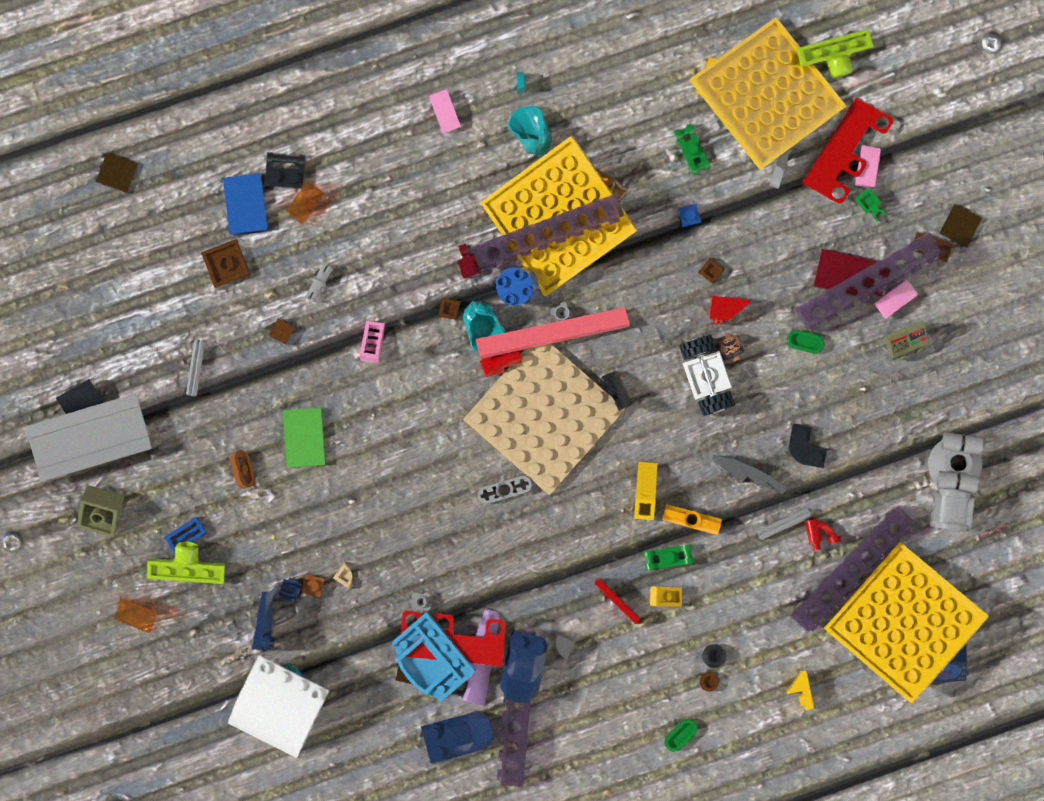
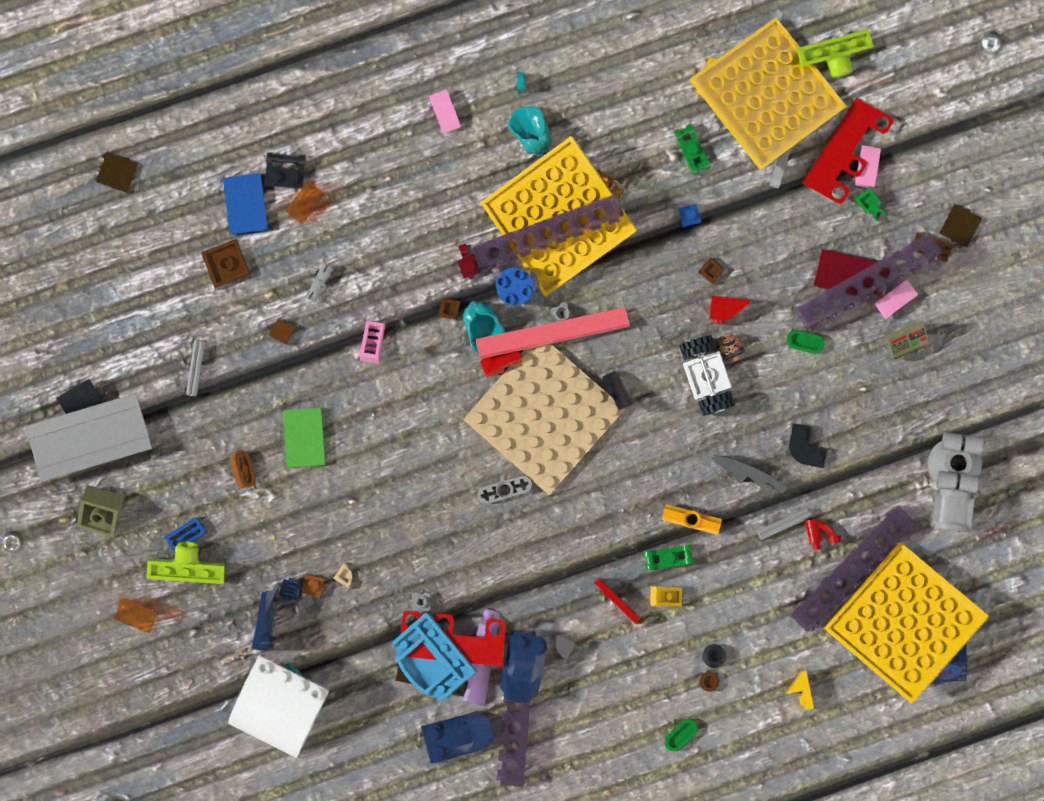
(645, 491): yellow slope -> none

